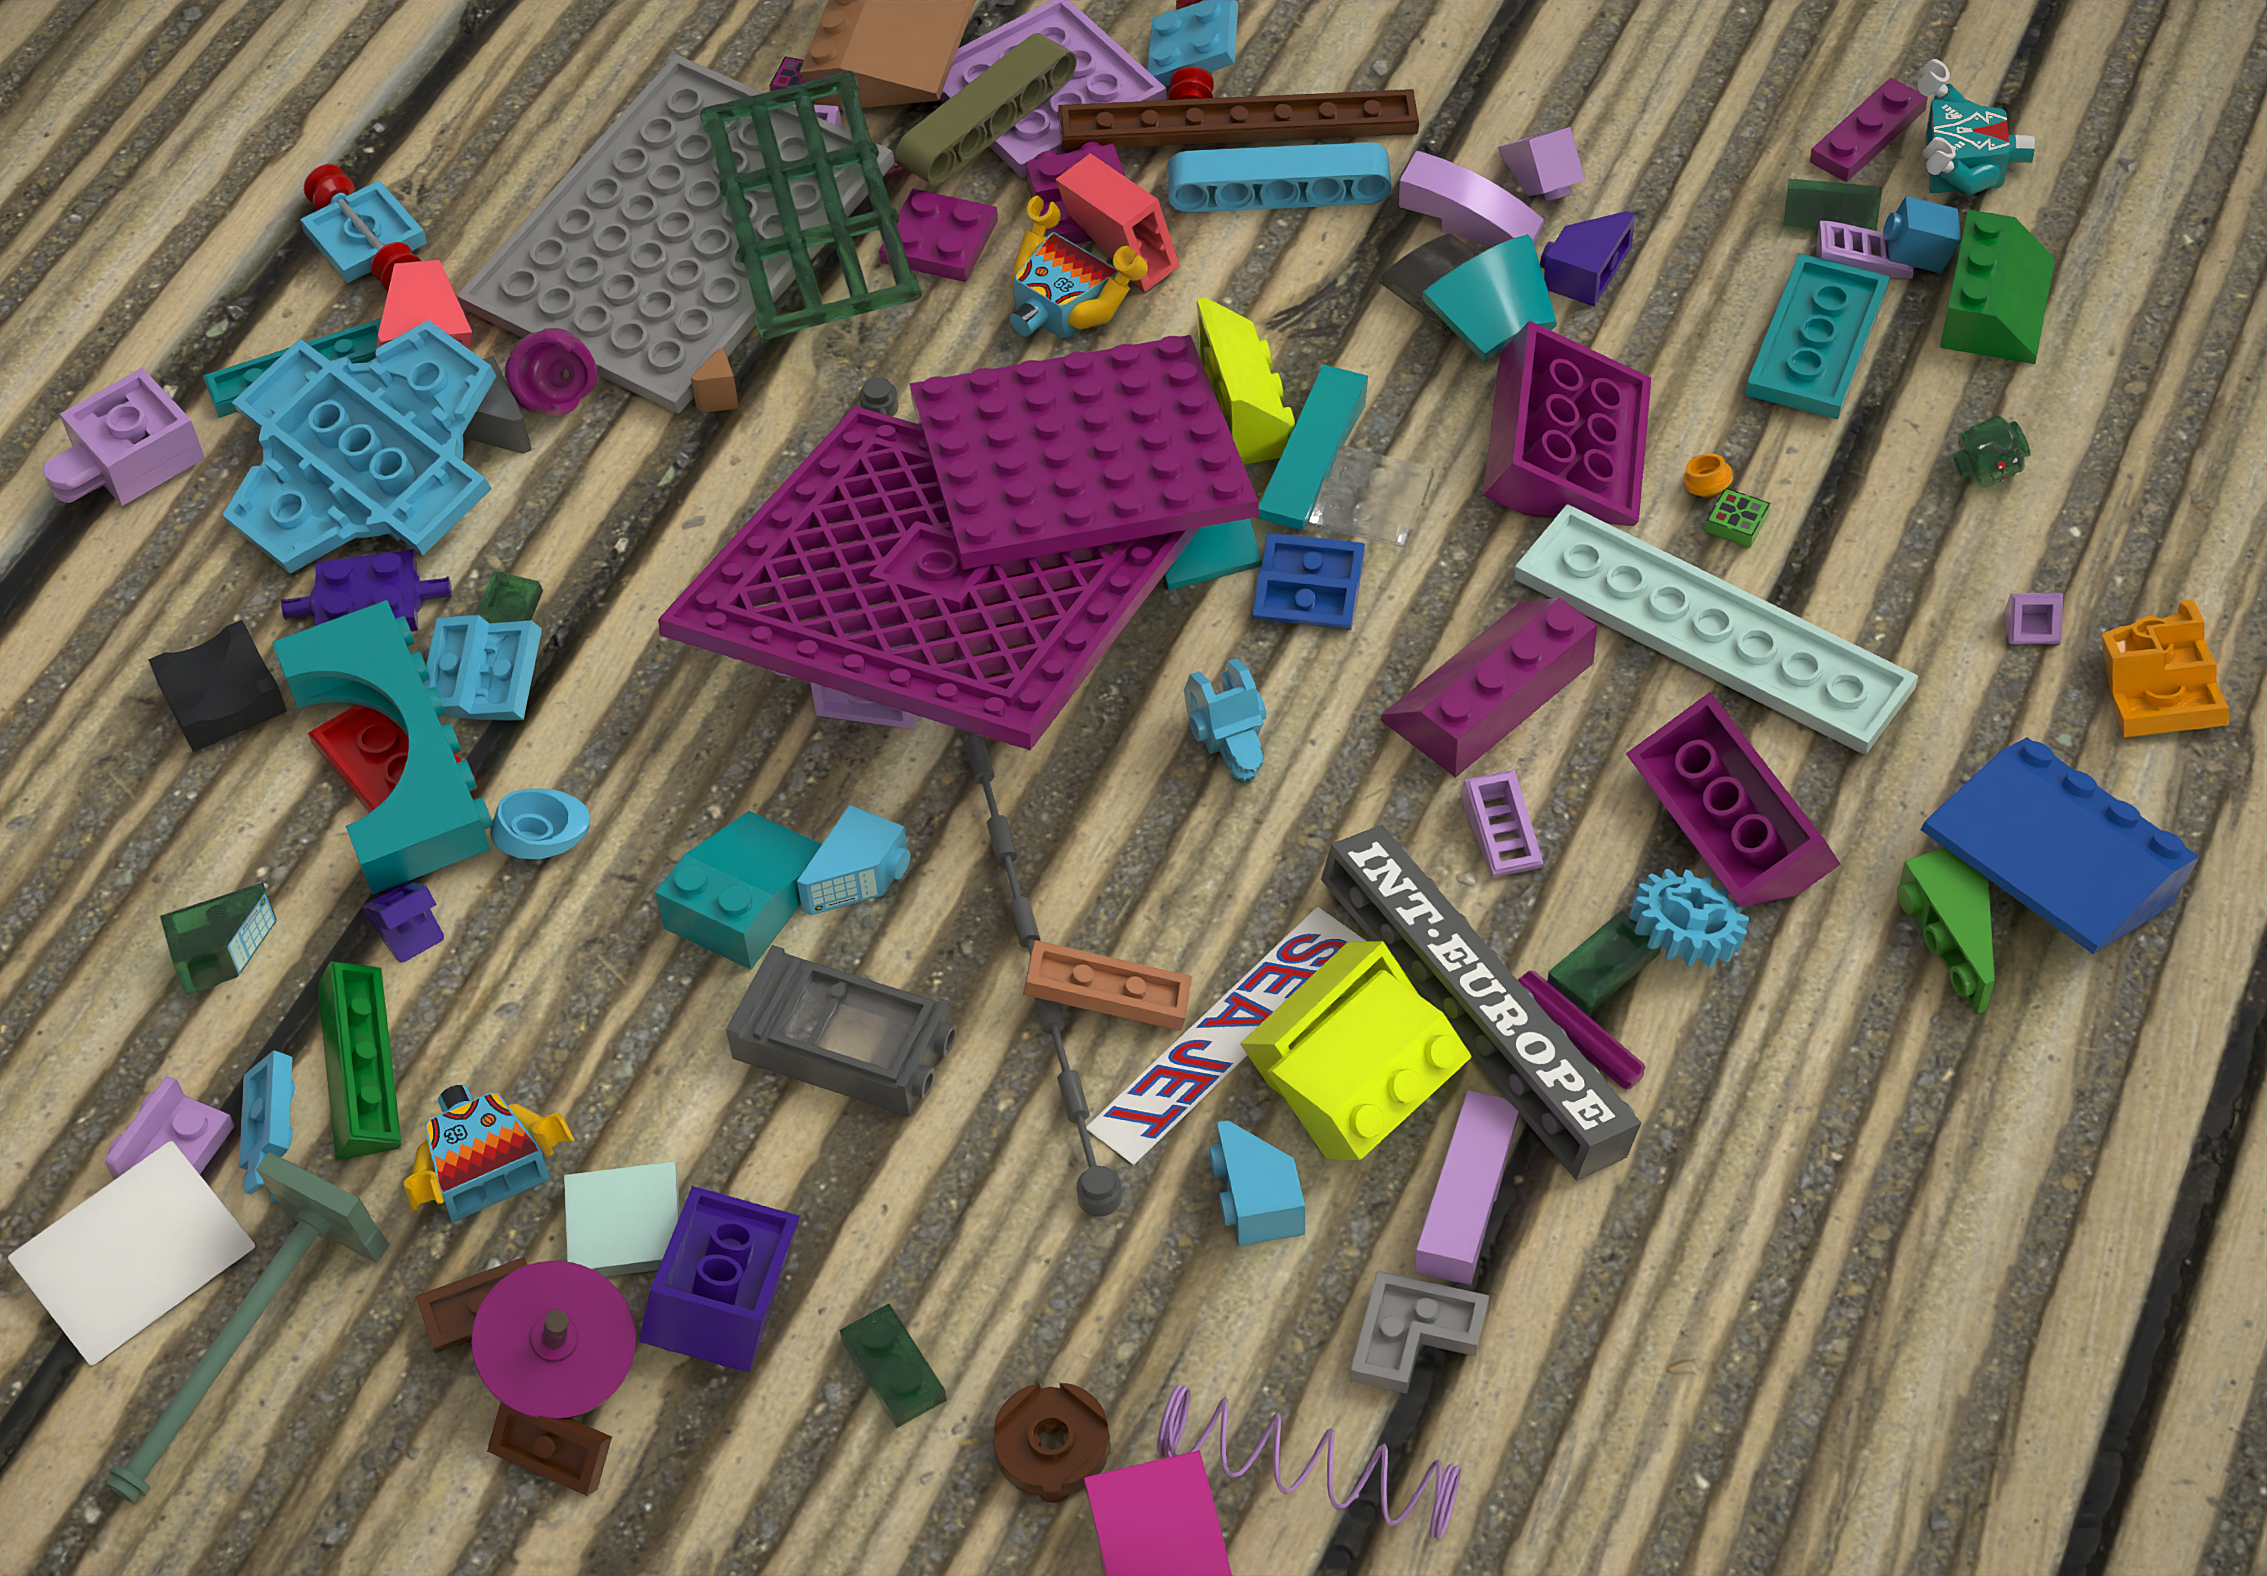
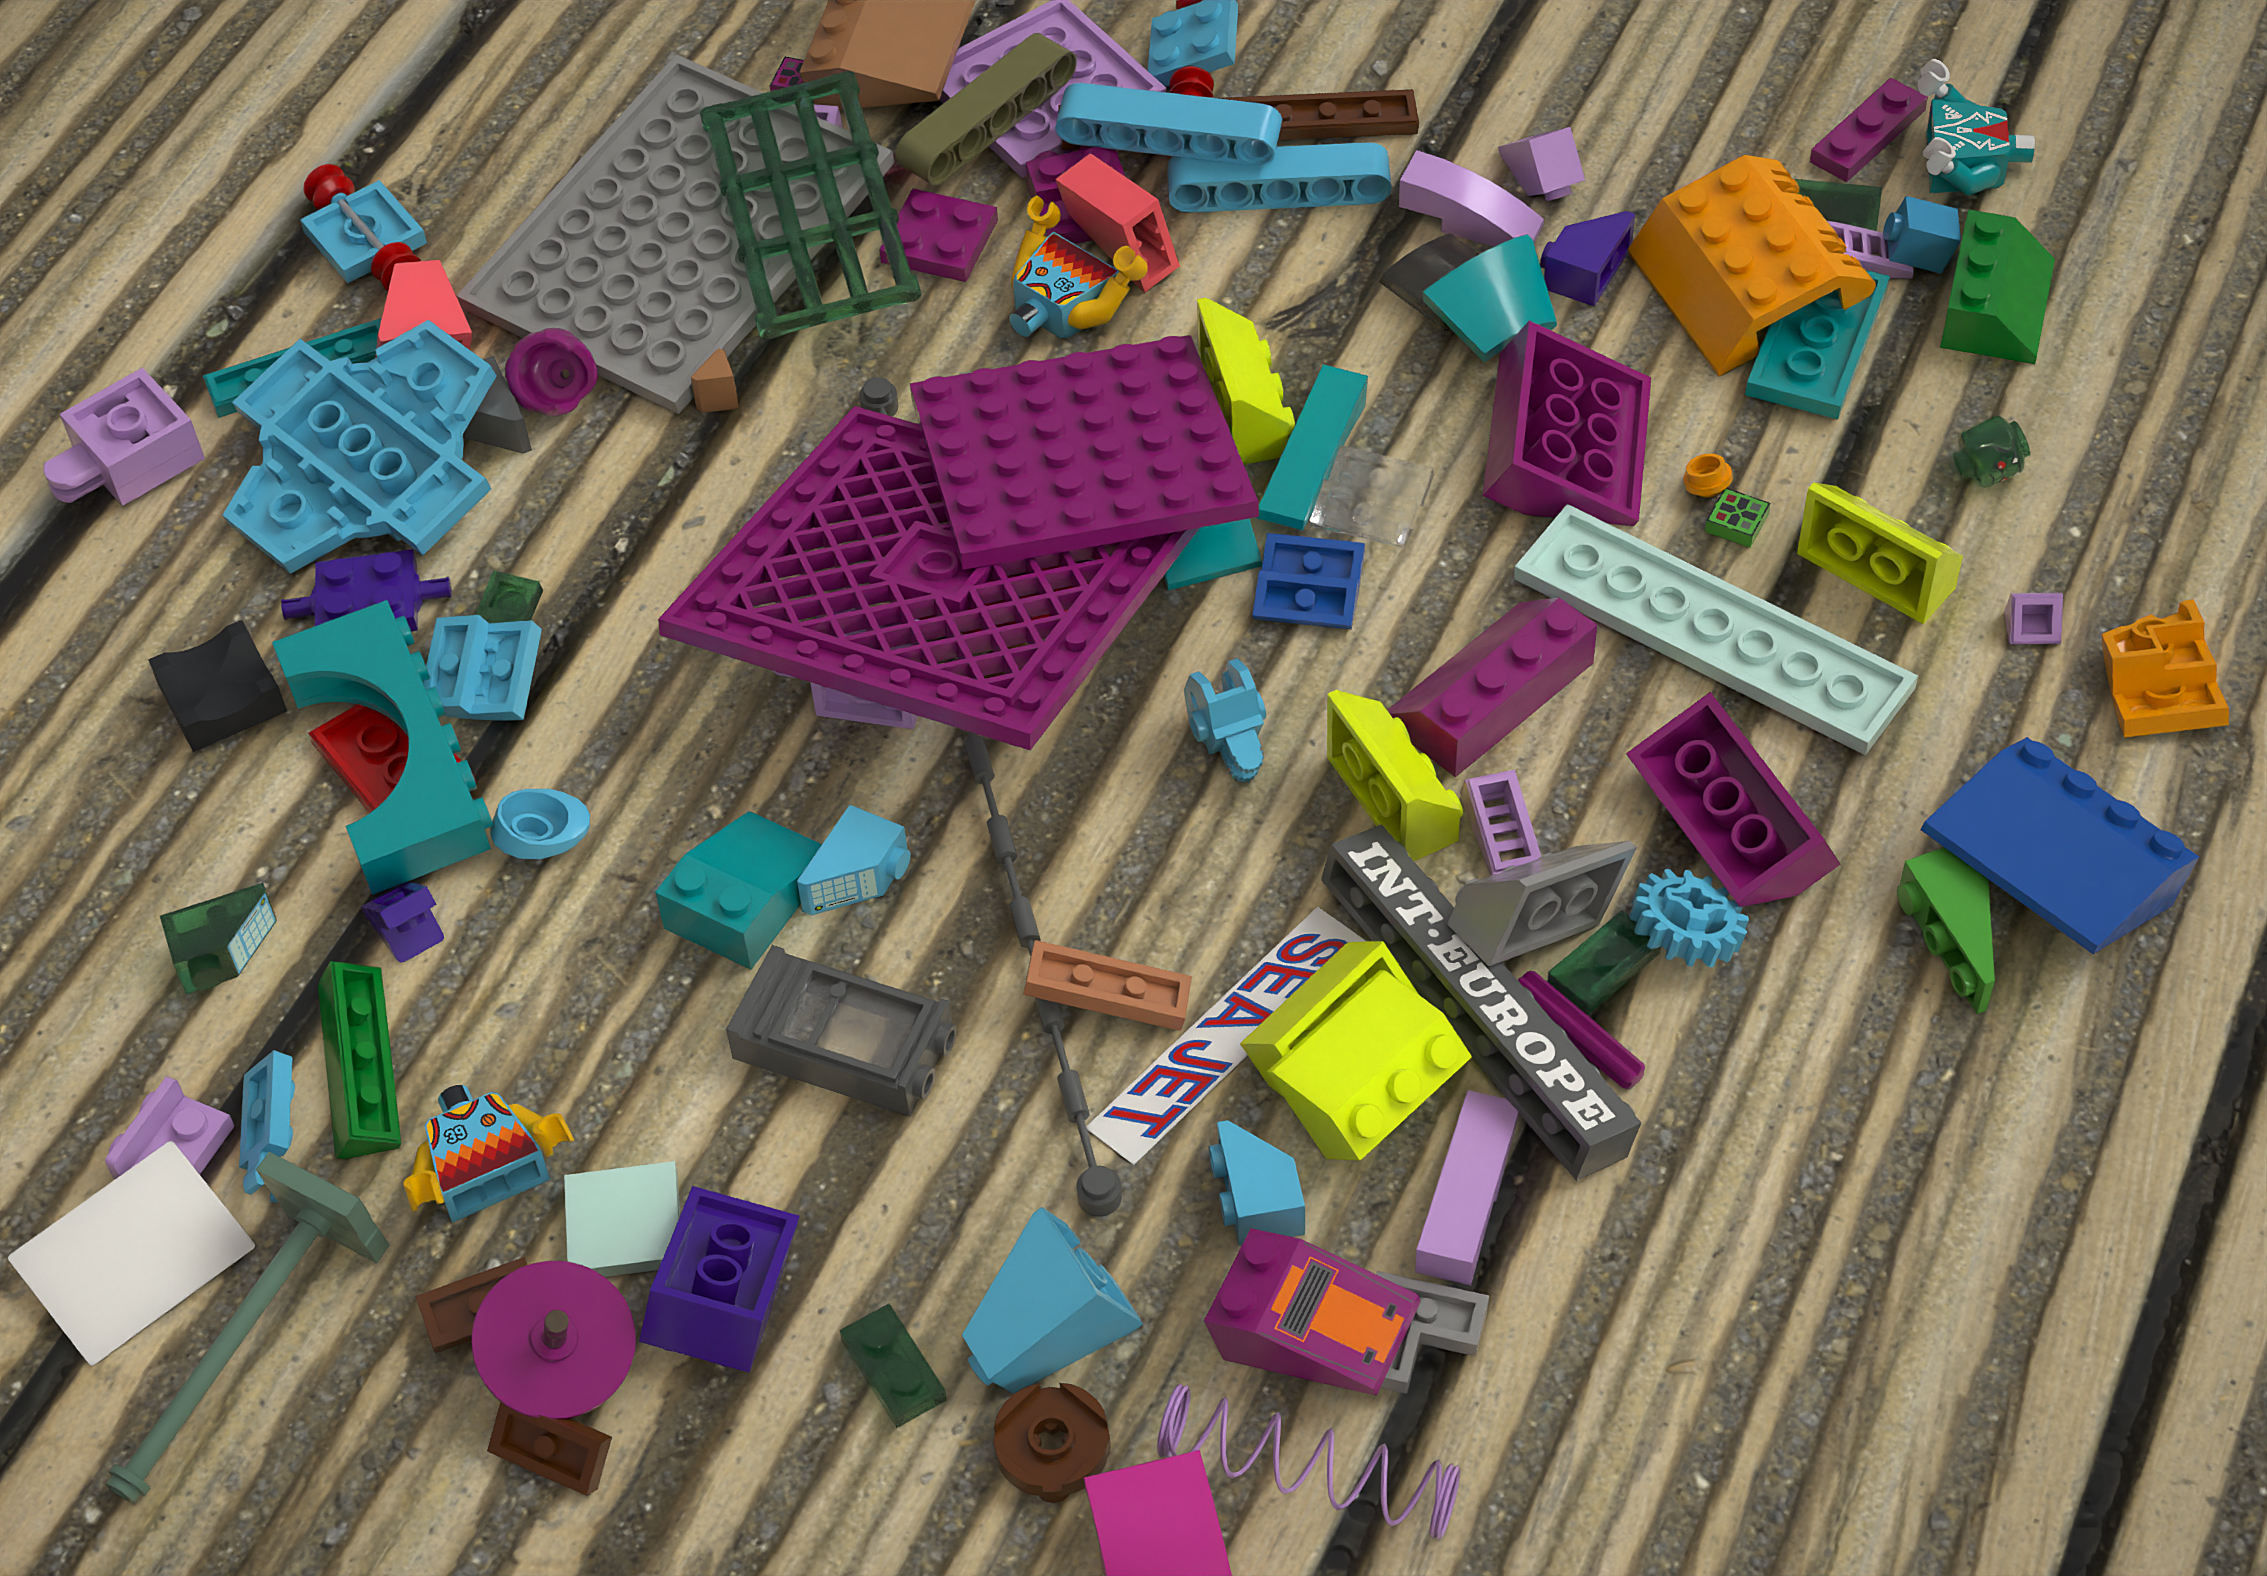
(1045, 1308): none -> medium azure slope
(1168, 124): none -> medium azure beam
(1309, 1314): none -> magenta slope
(1390, 775): none -> neon yellow slope
(1539, 900): none -> light grey slope
(1742, 256): none -> light orange slope
(1877, 552): none -> neon yellow slope

